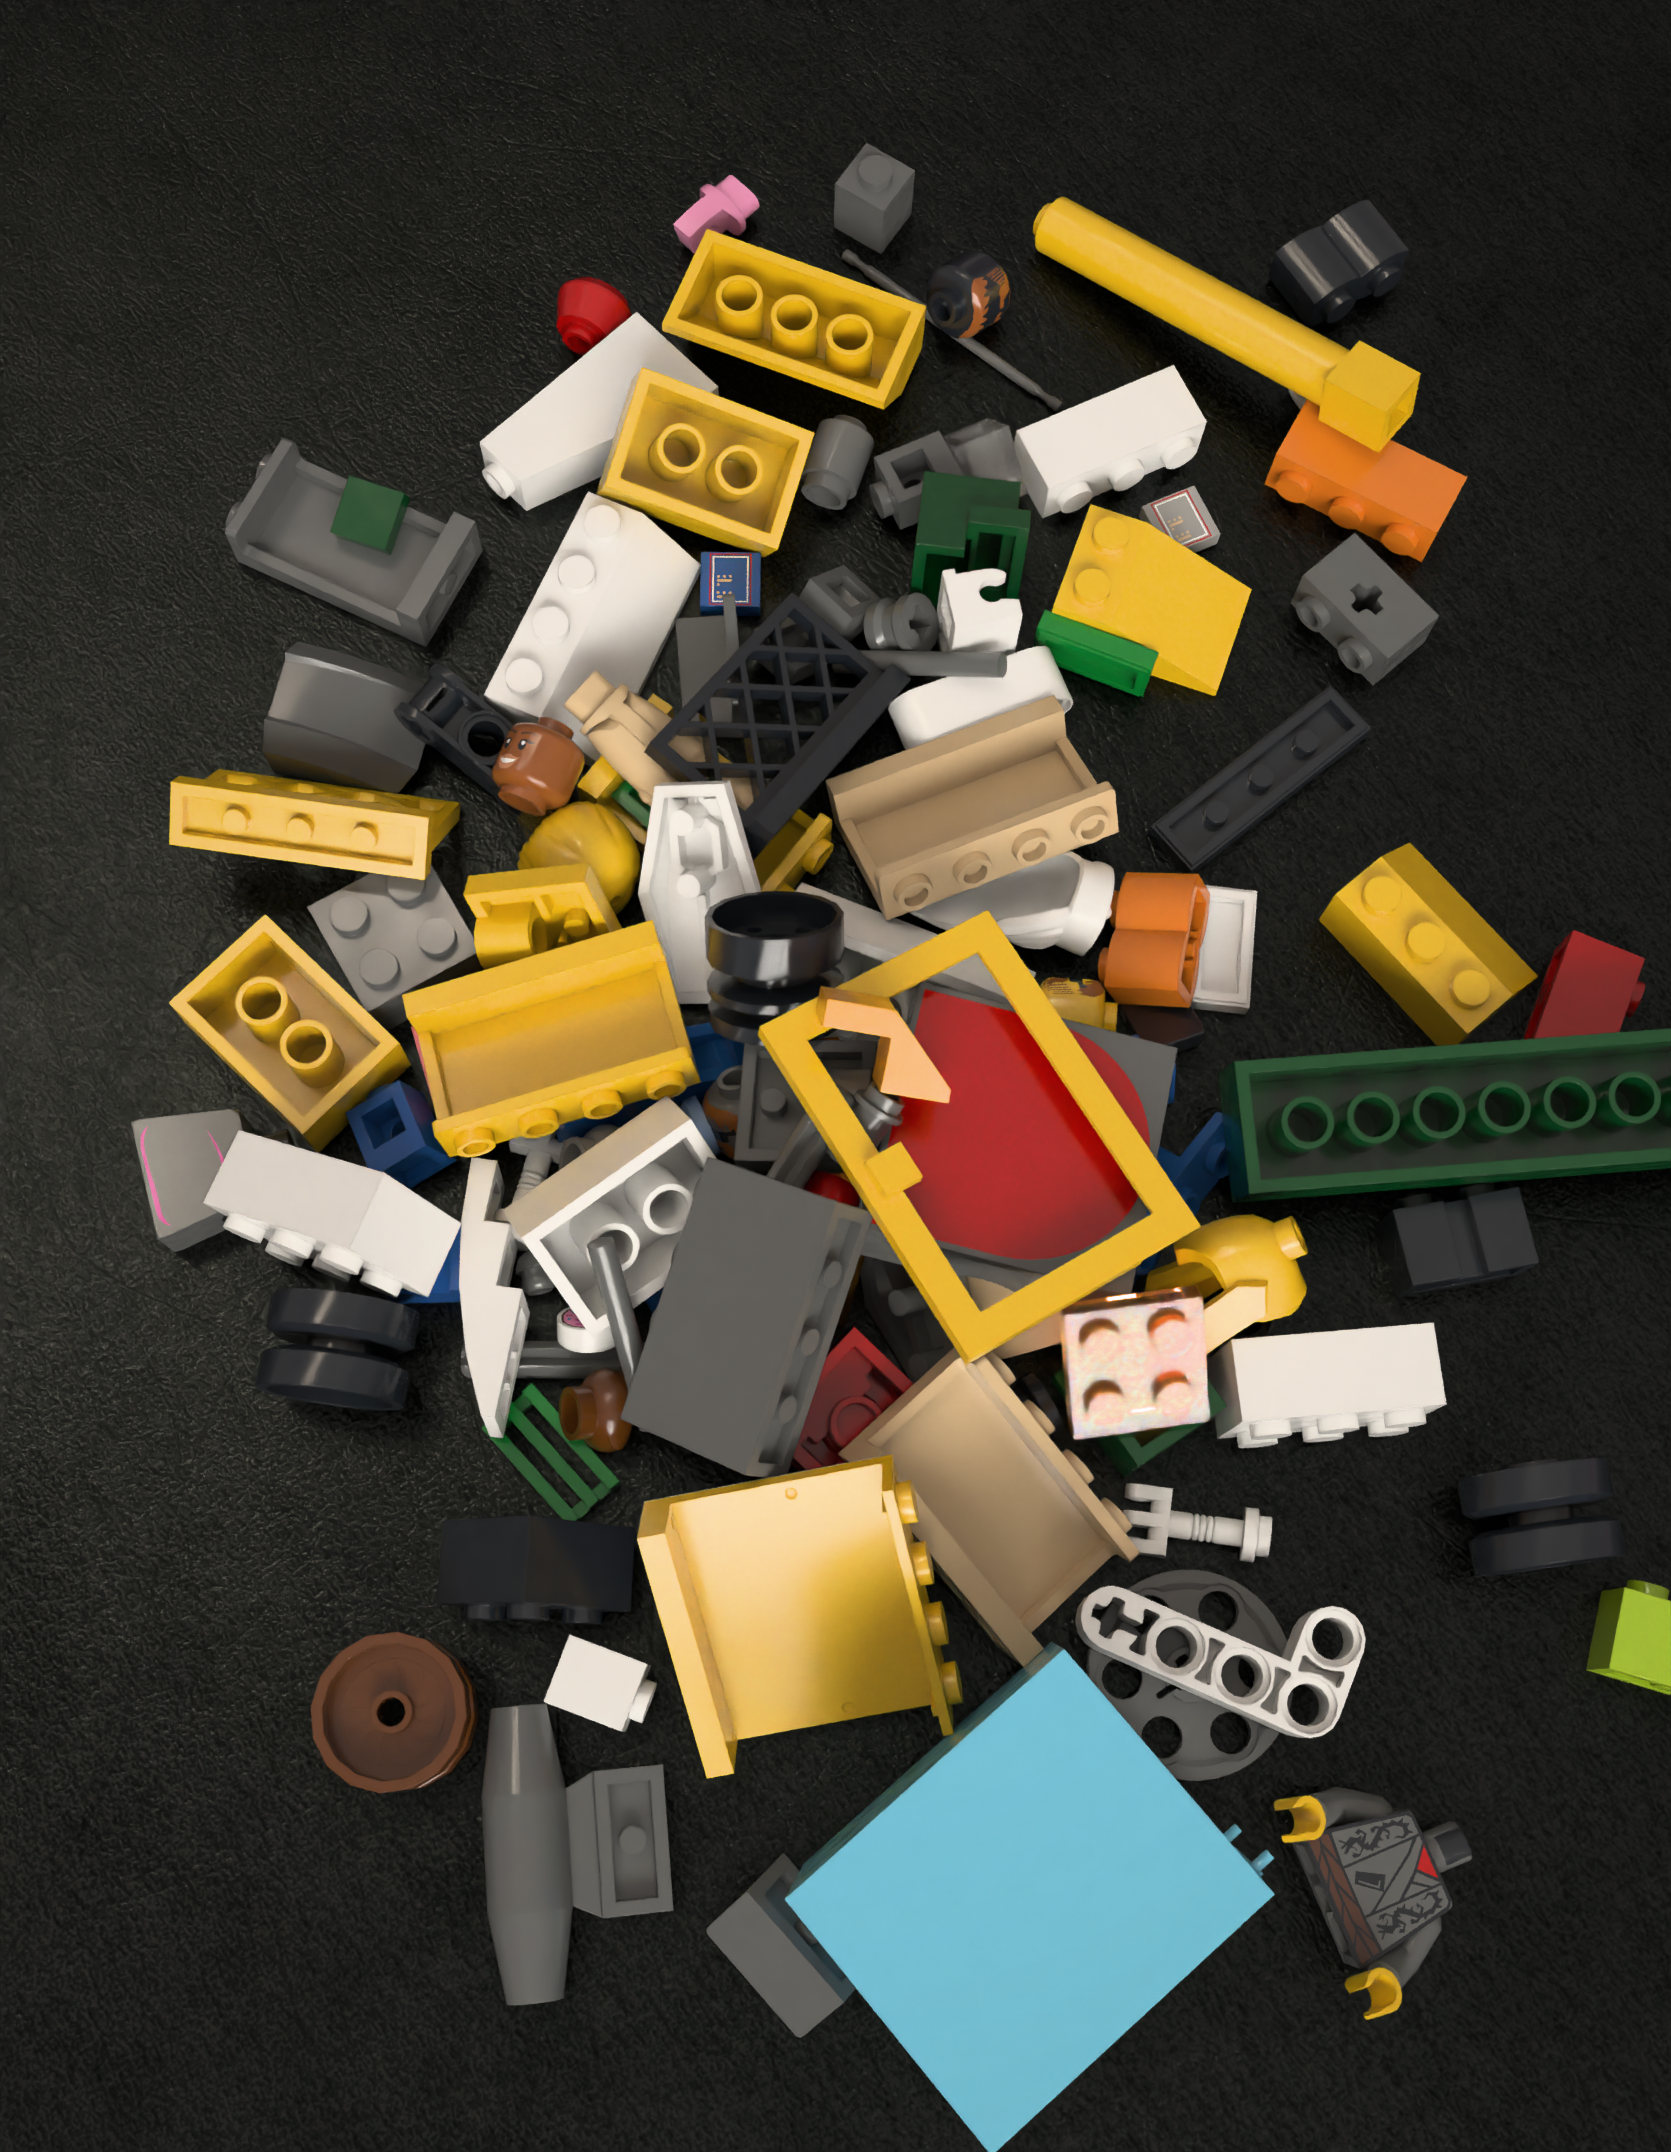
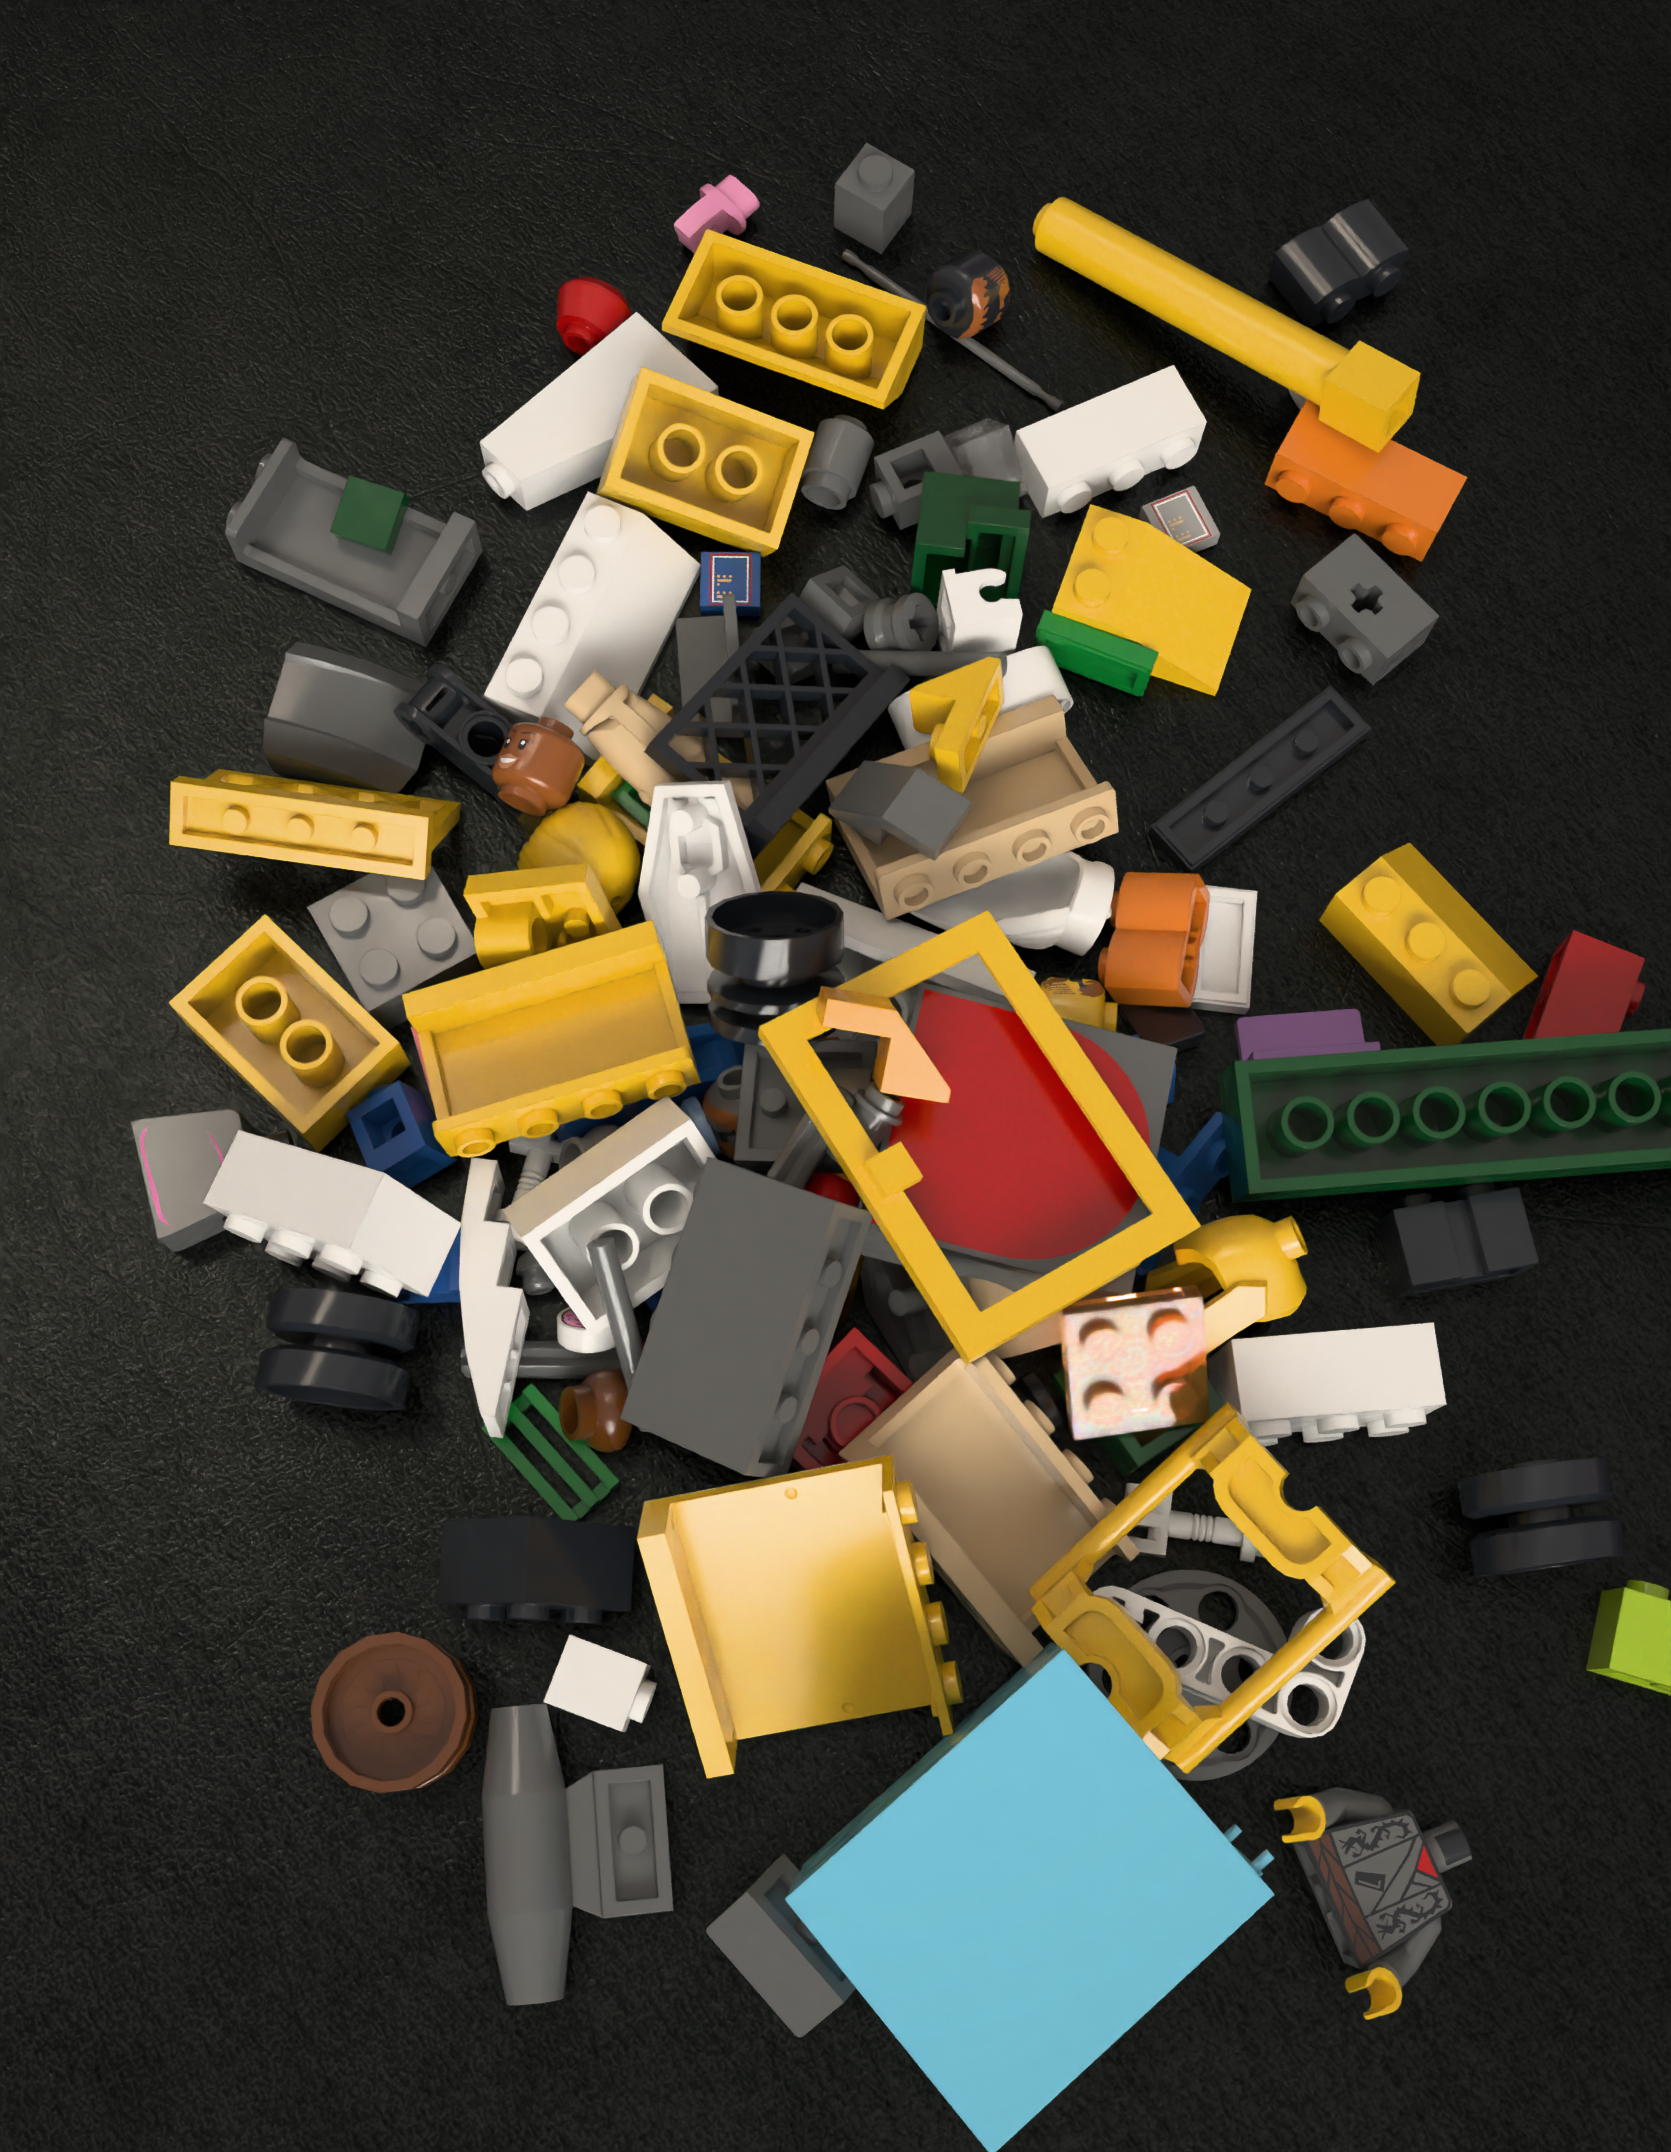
(903, 803): none -> dark grey slope
(959, 716): none -> yellow slope
(1295, 1543): none -> yellow piece
(1301, 1034): none -> medium lavender panel

